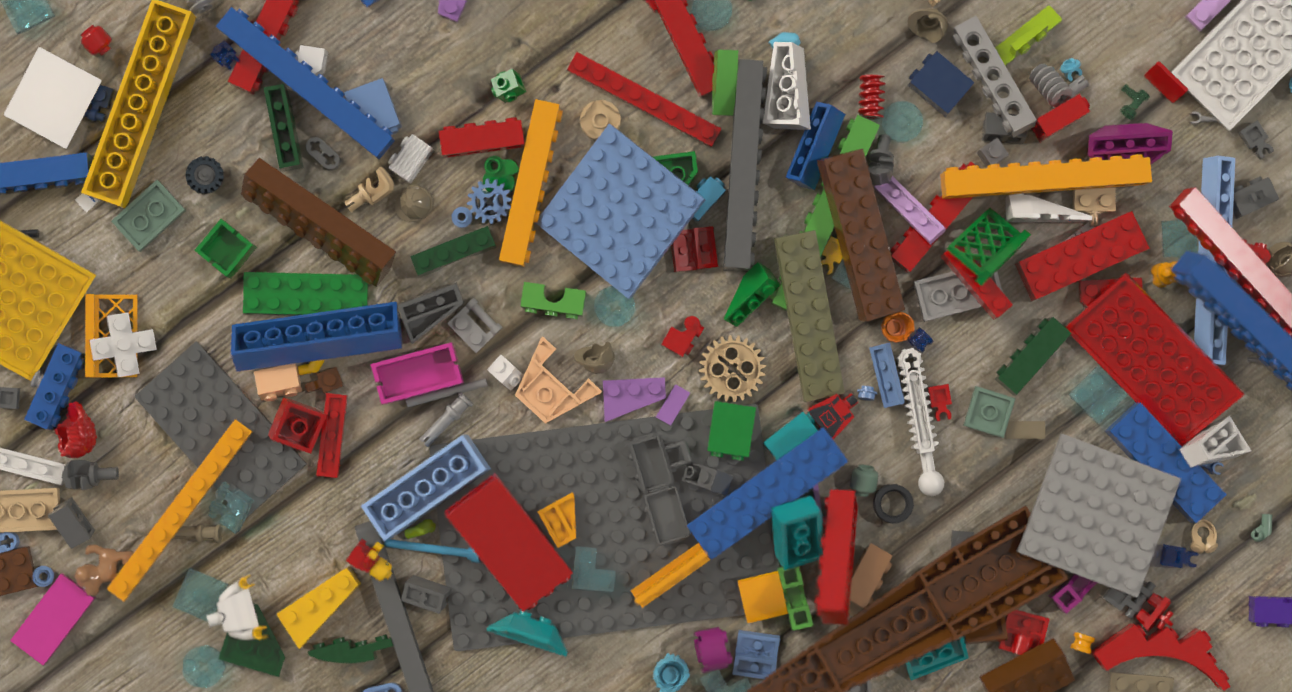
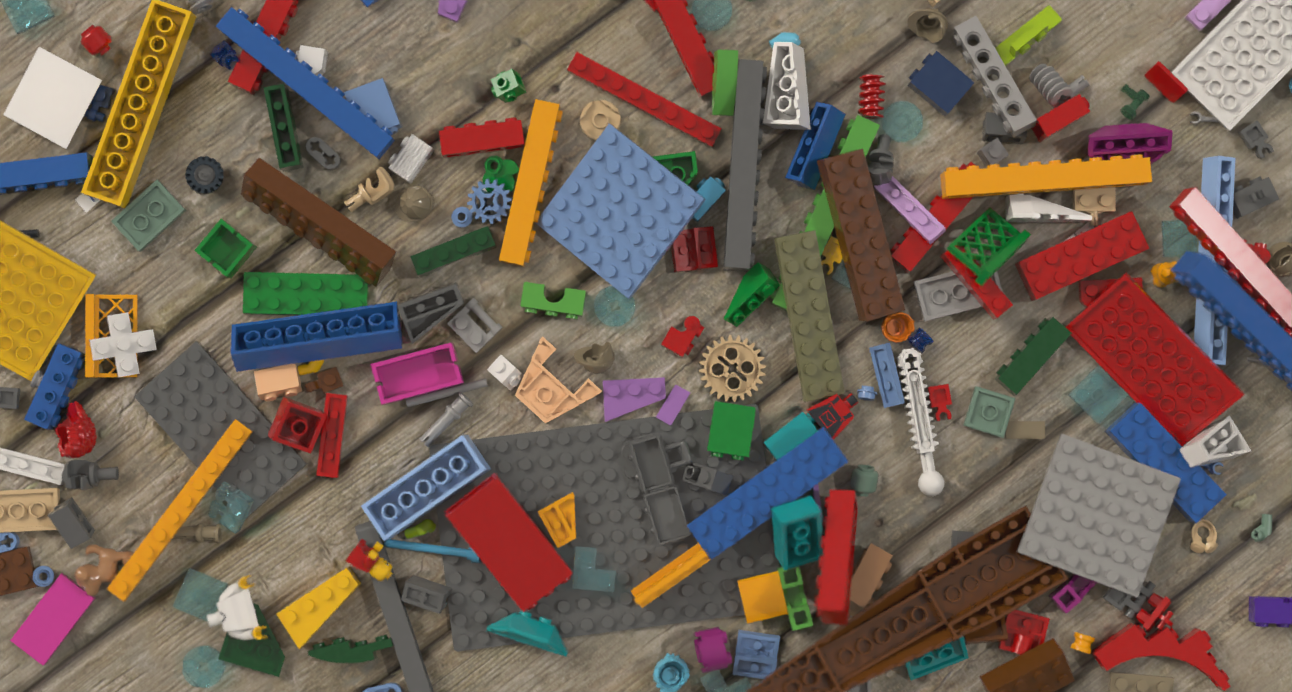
(909, 504): black tyre -> none
(1069, 66): medium azure plate -> none
(1175, 556): clear blue plate -> none

